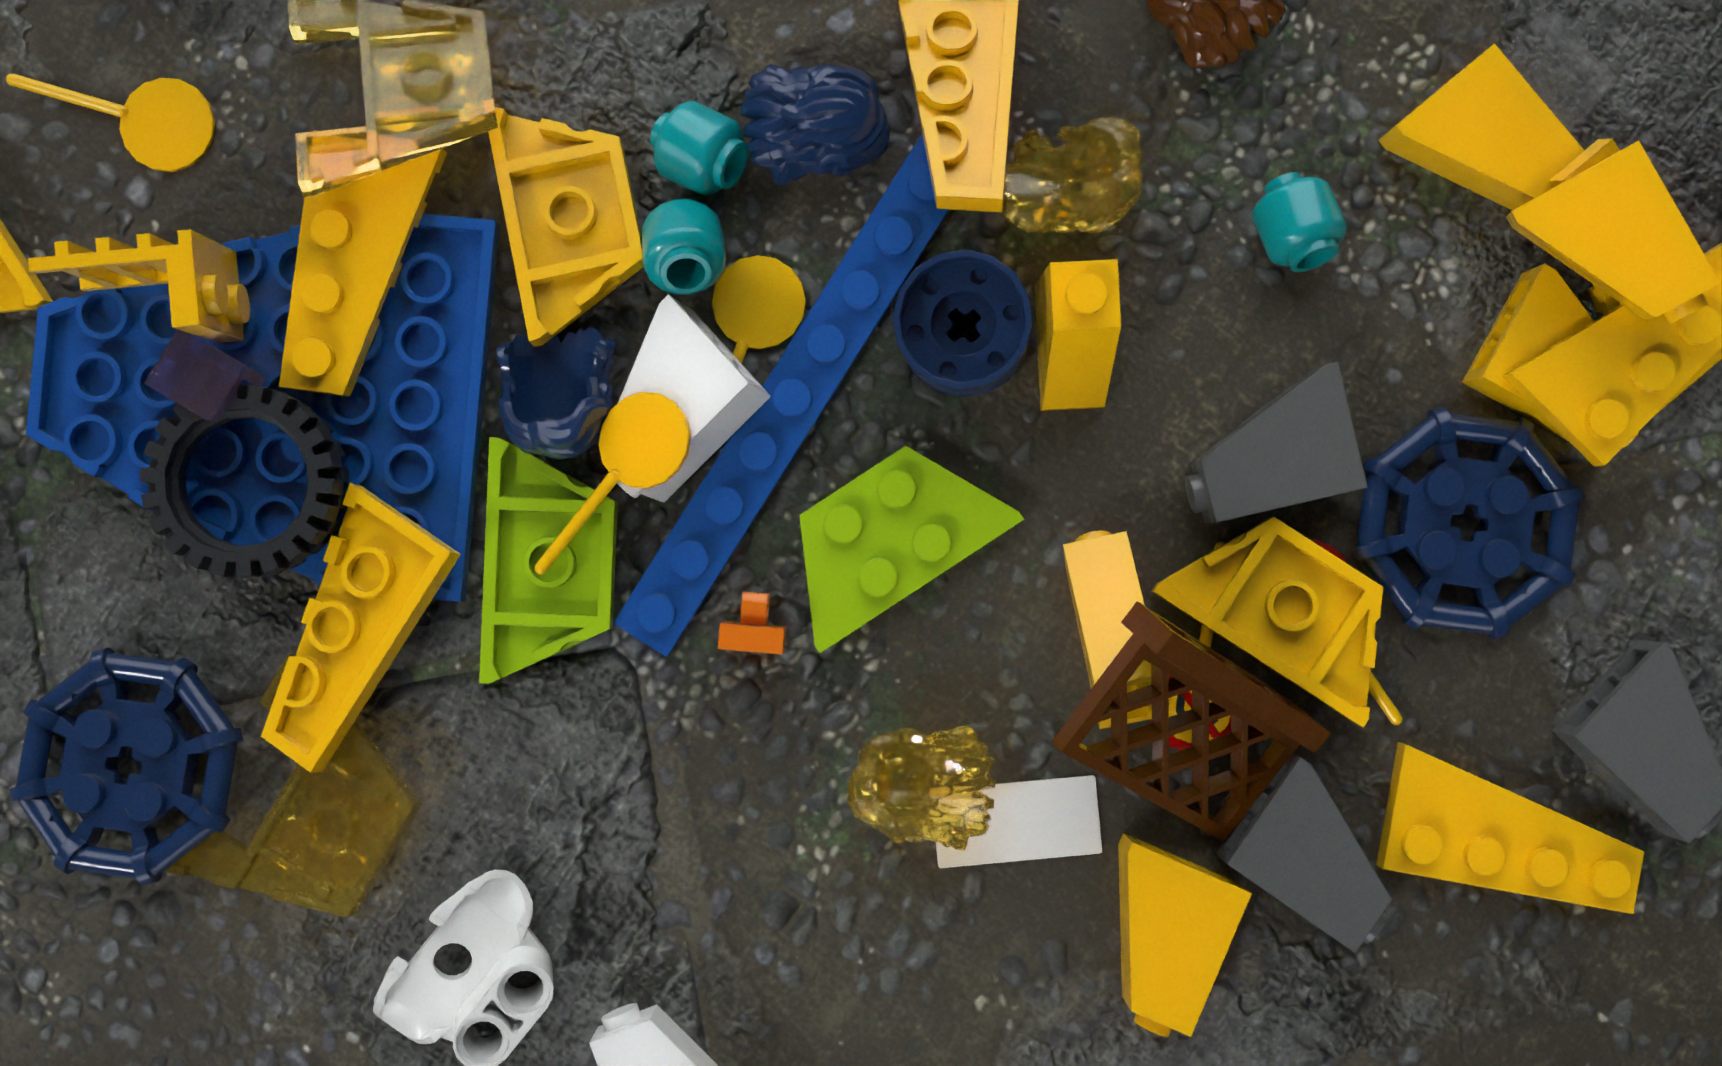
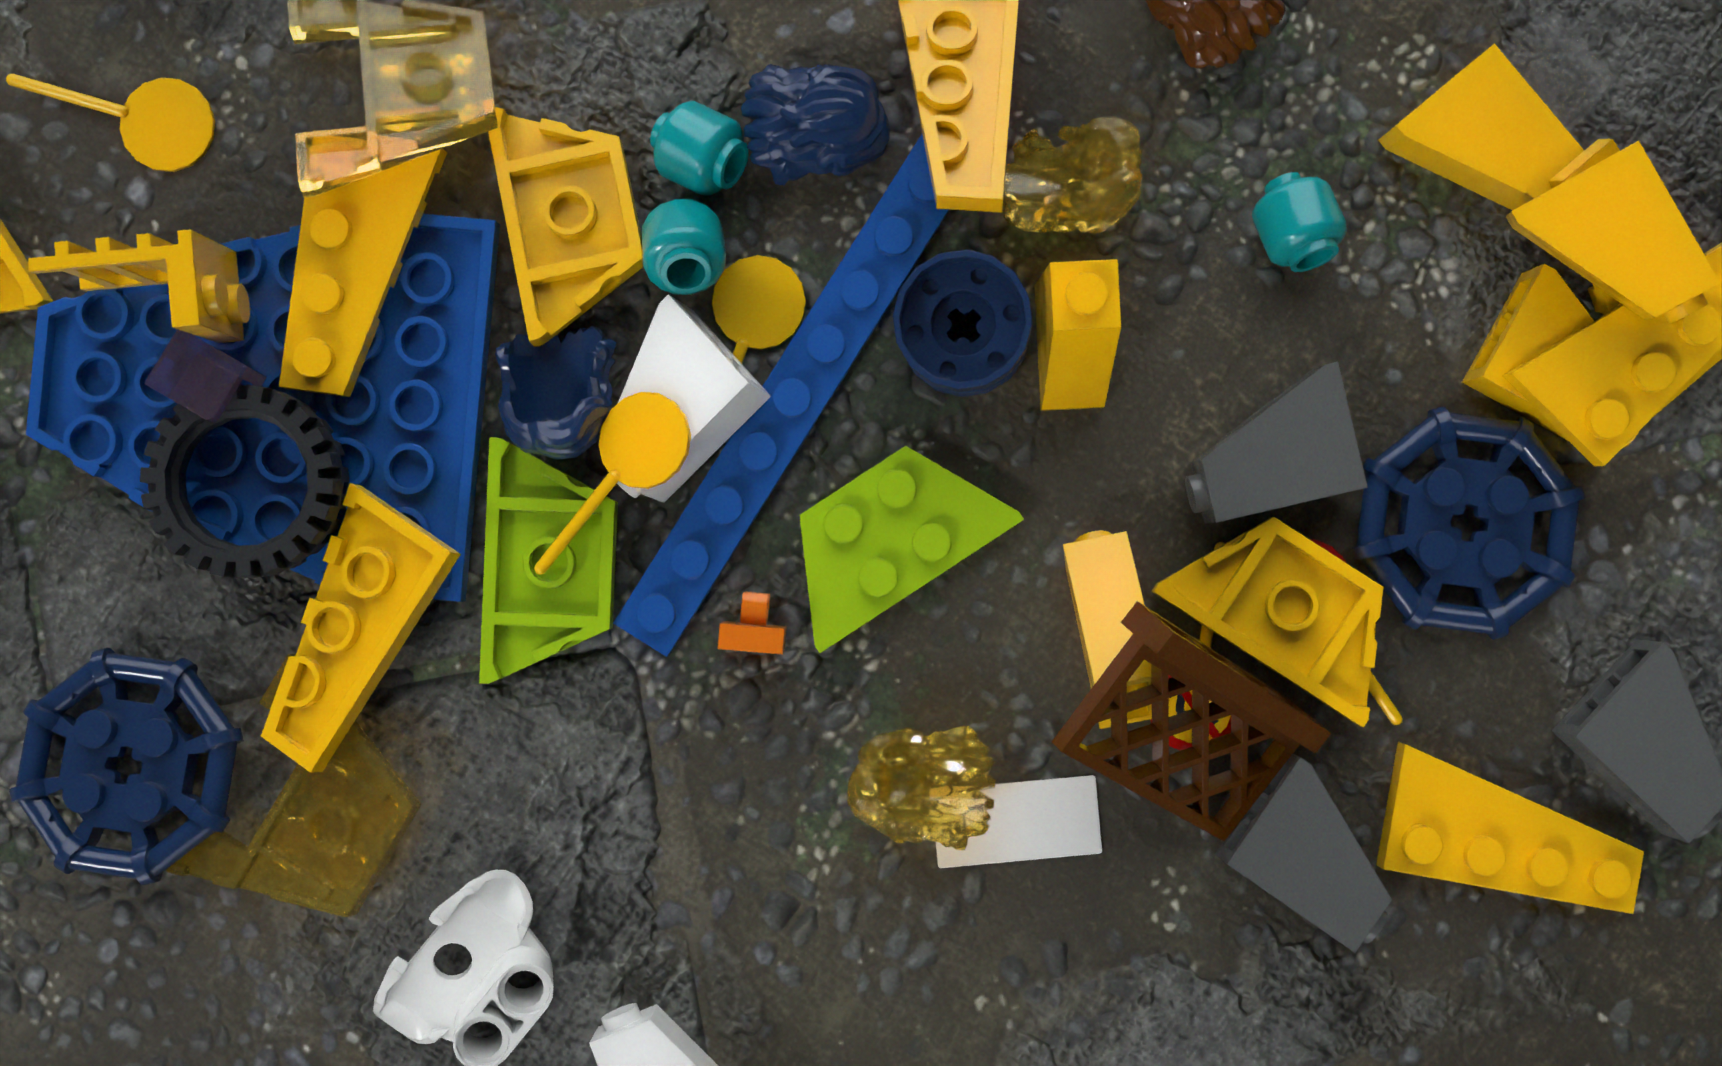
(1172, 934): yellow slope -> none

